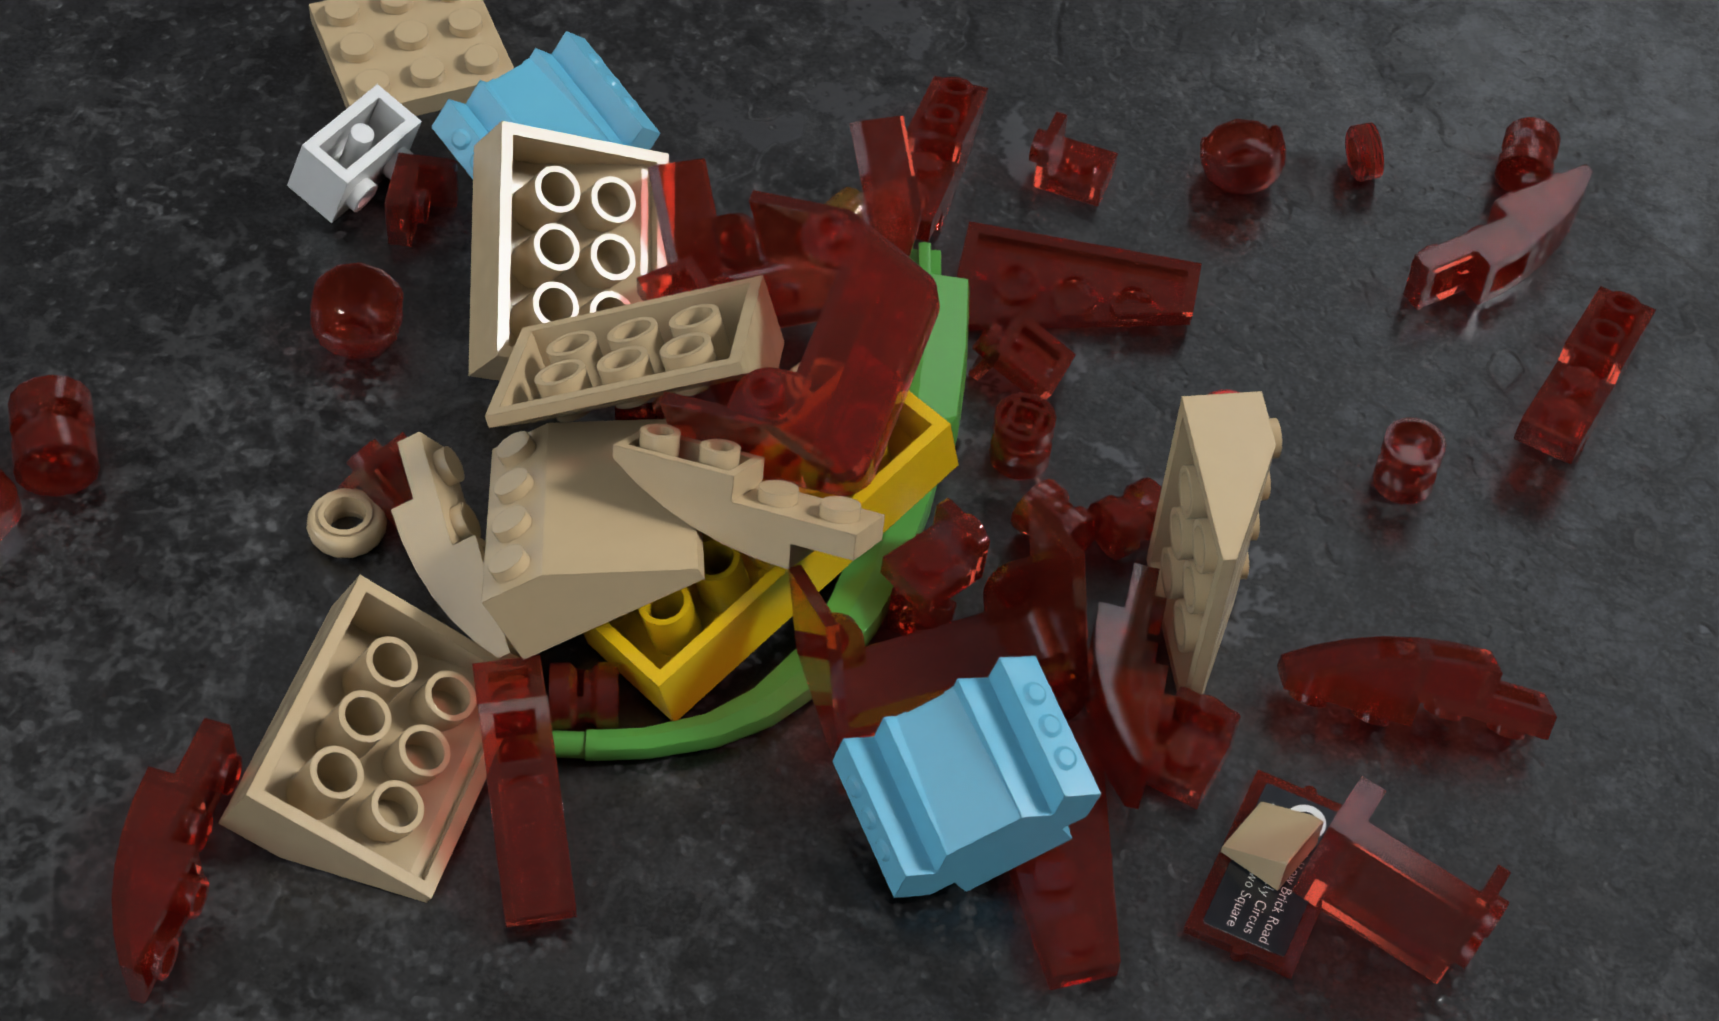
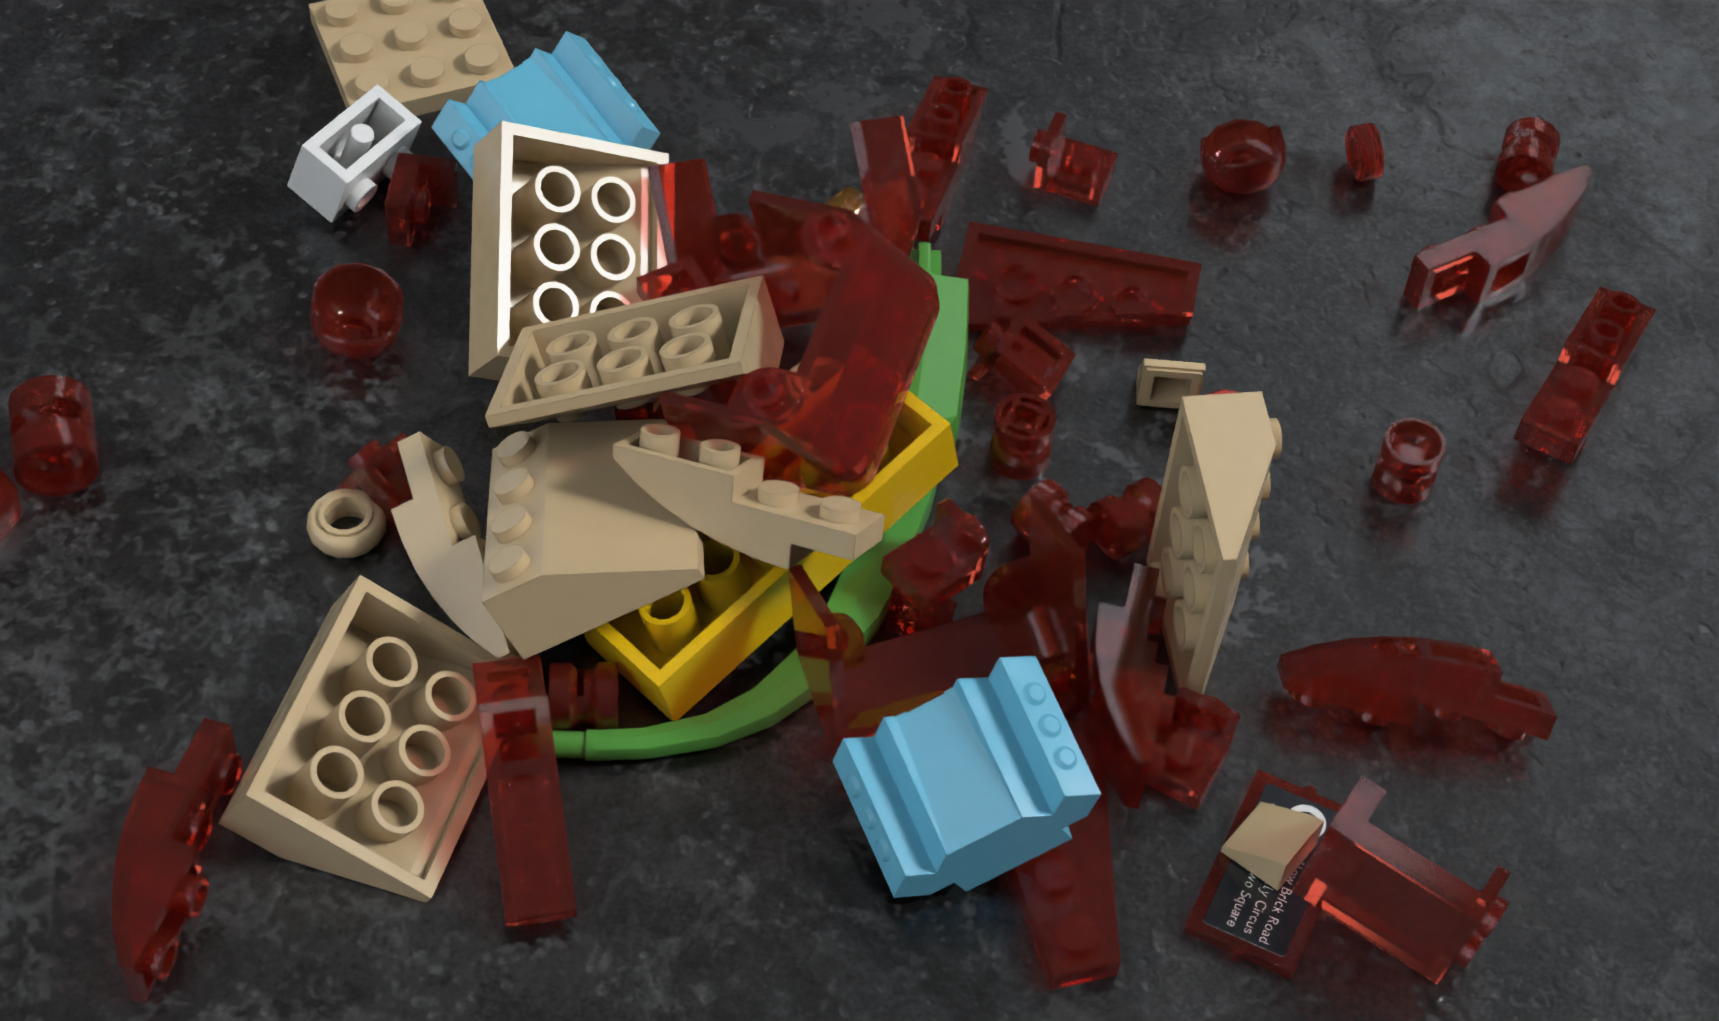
(1166, 381): none -> tan slope

